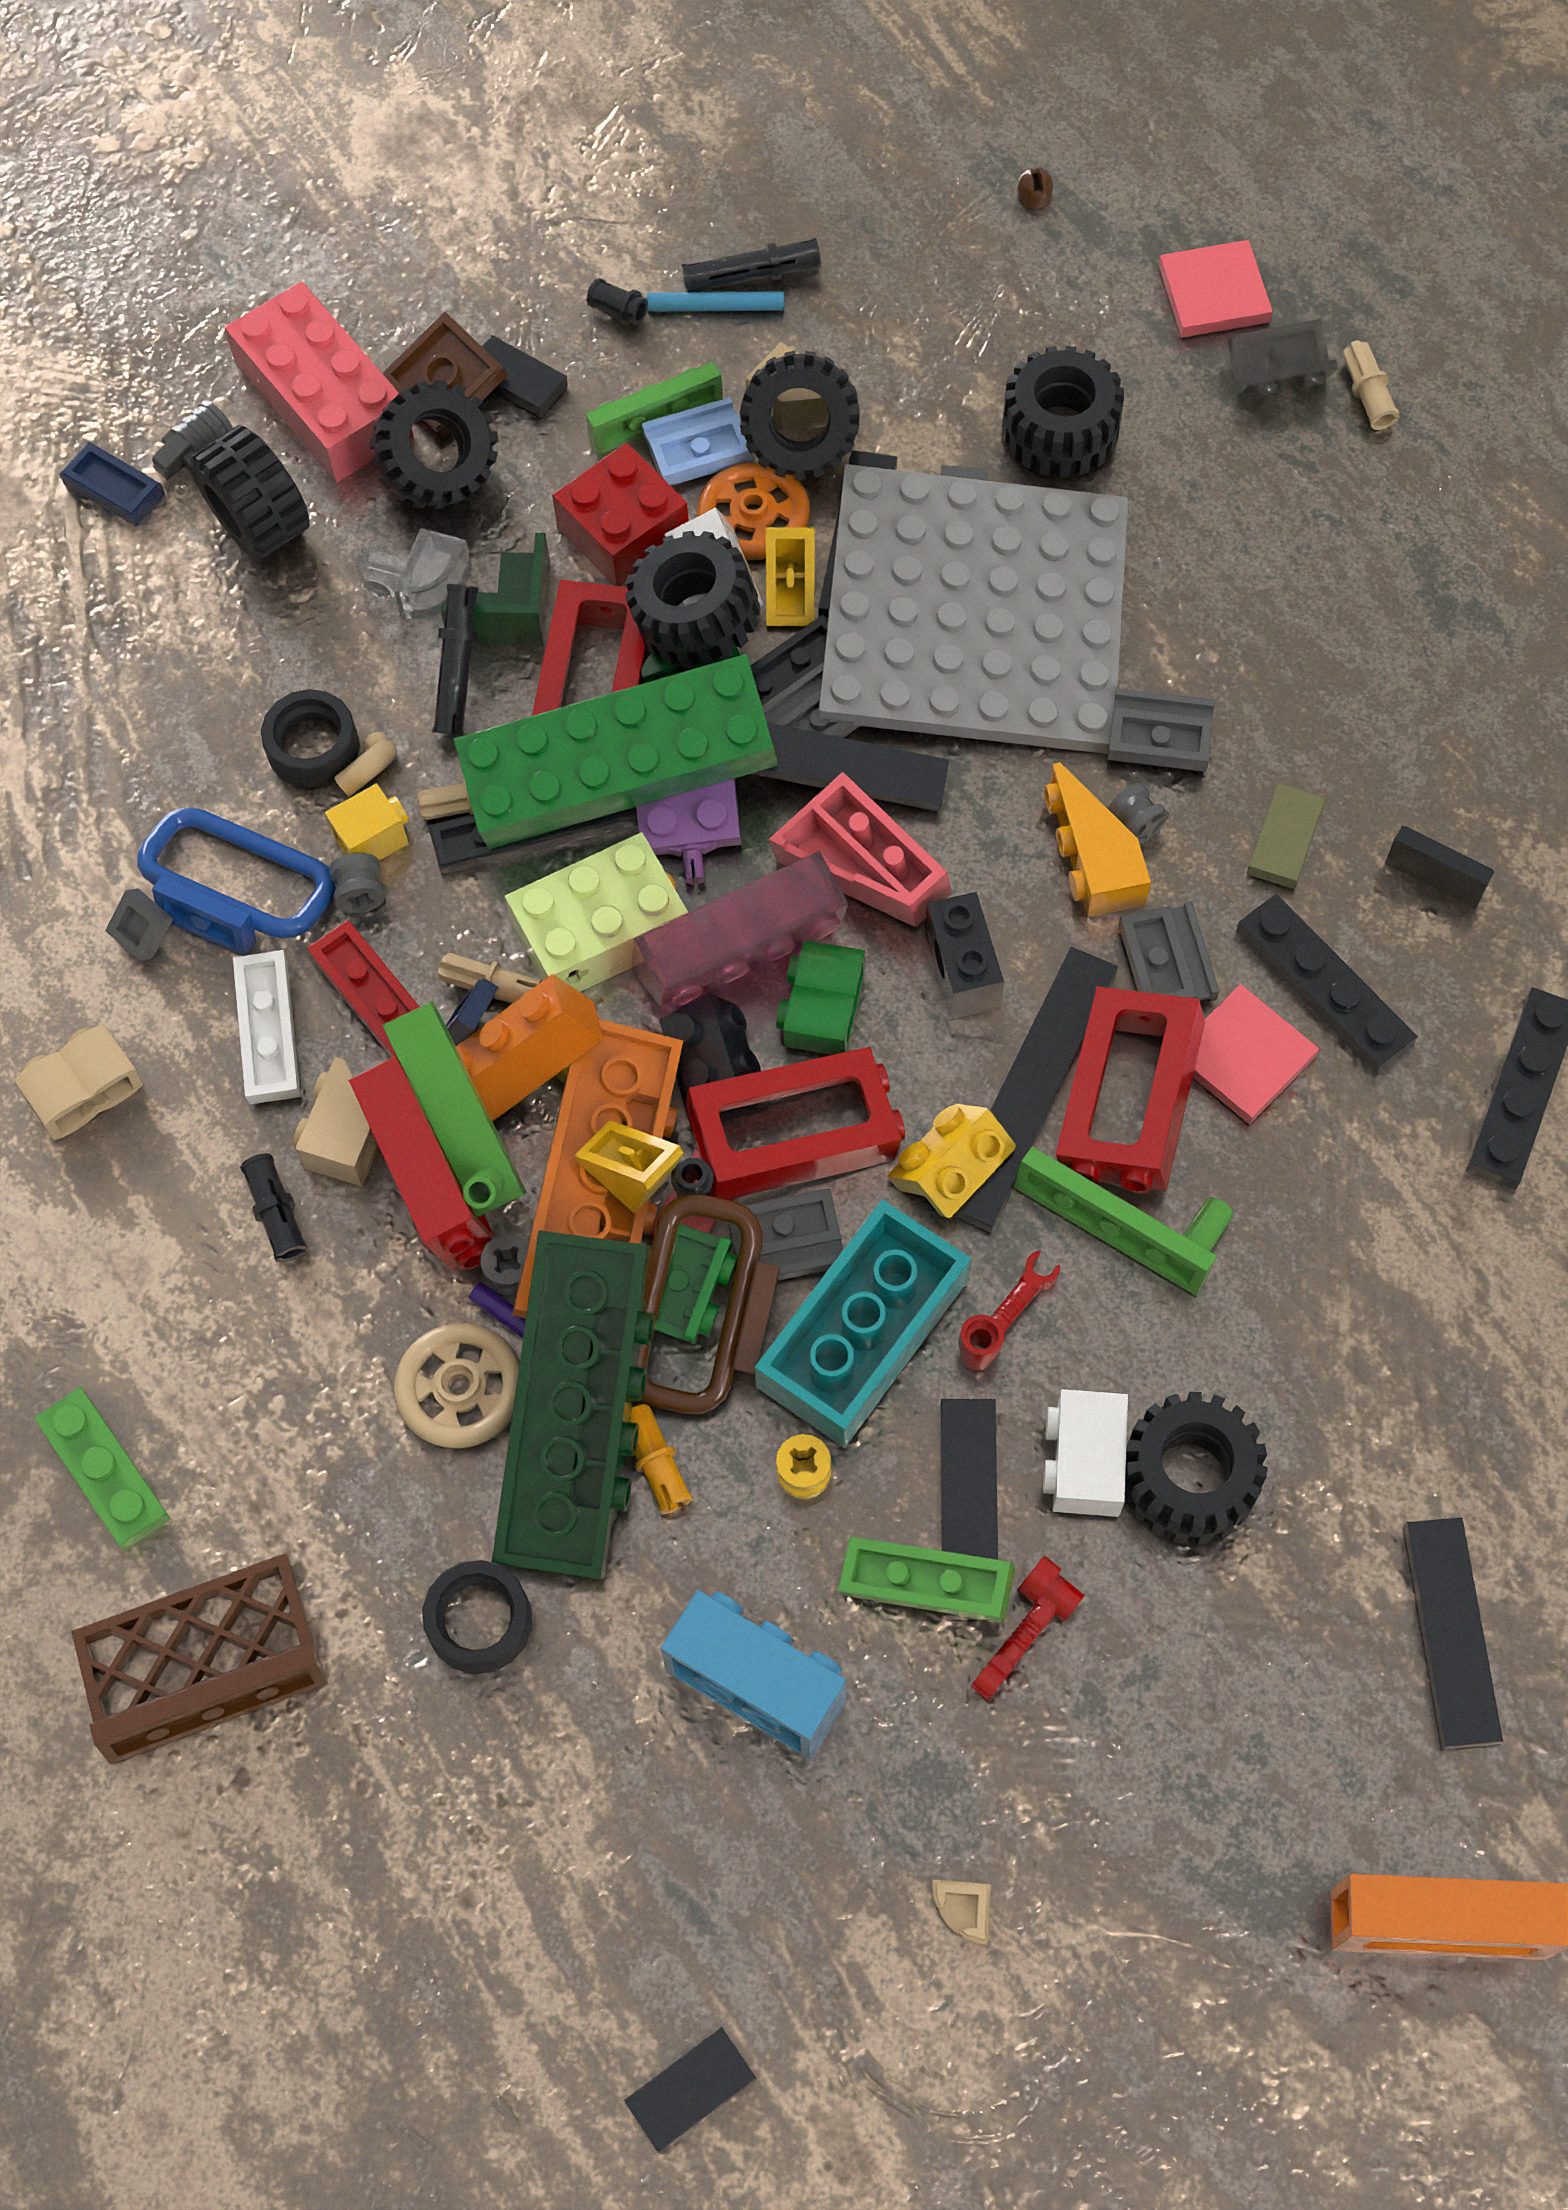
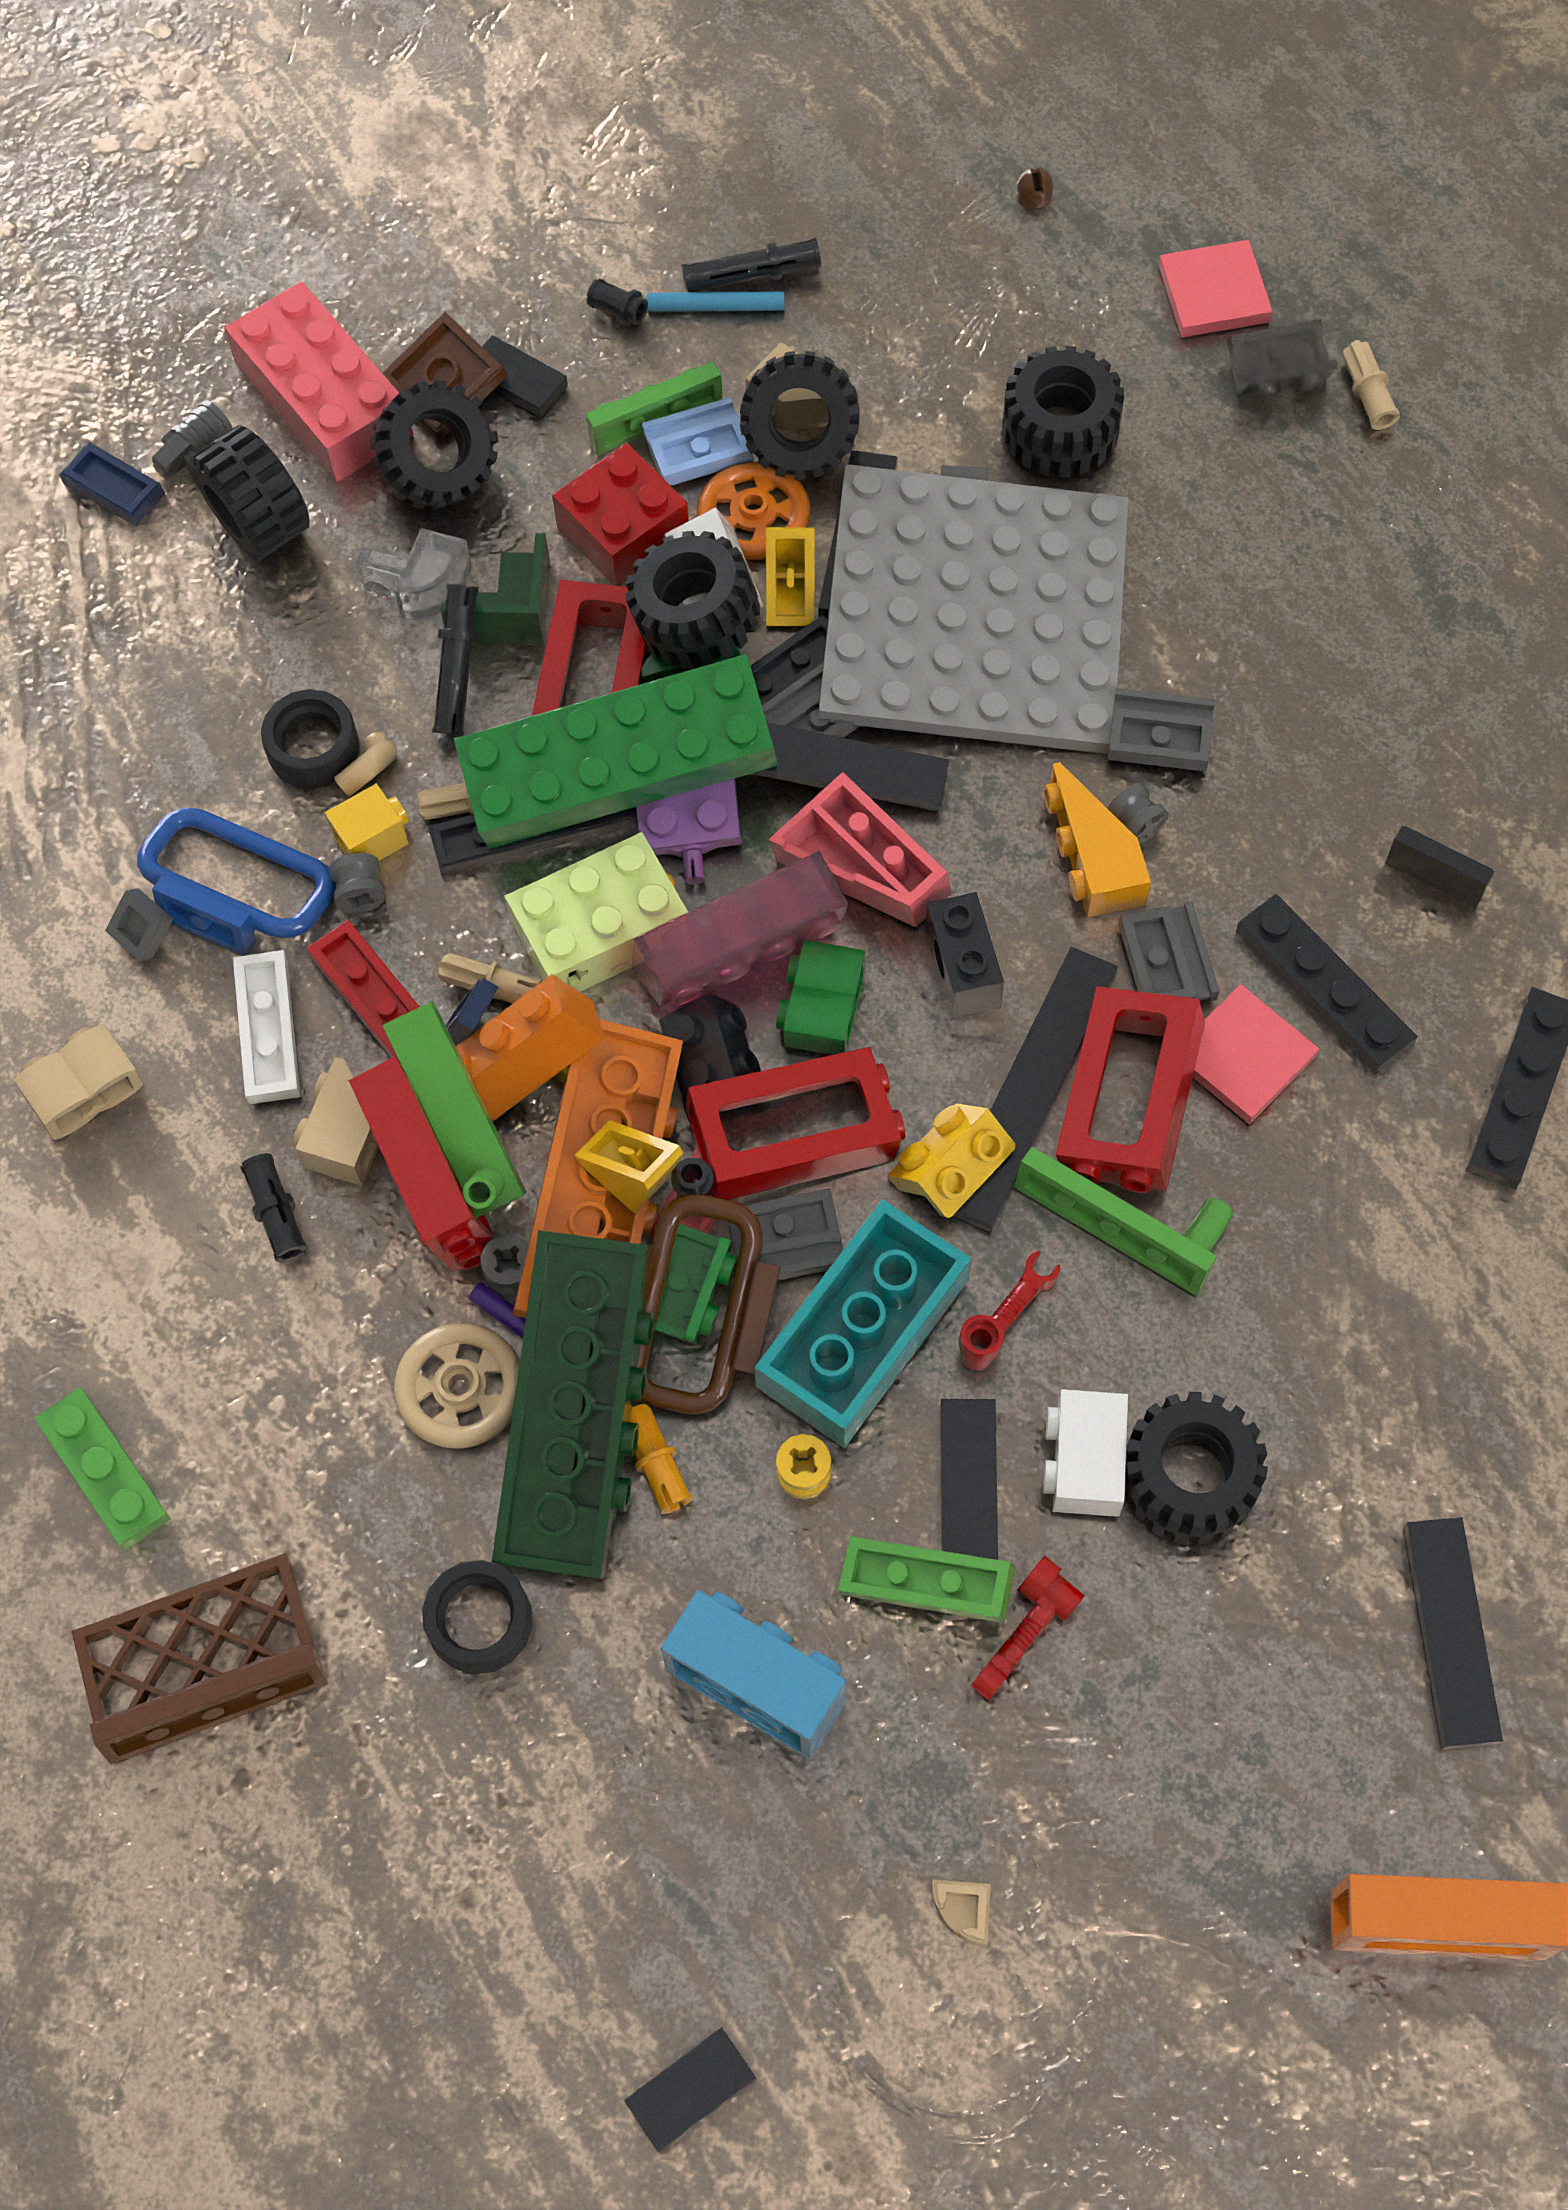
(1286, 836): olive tile -> none

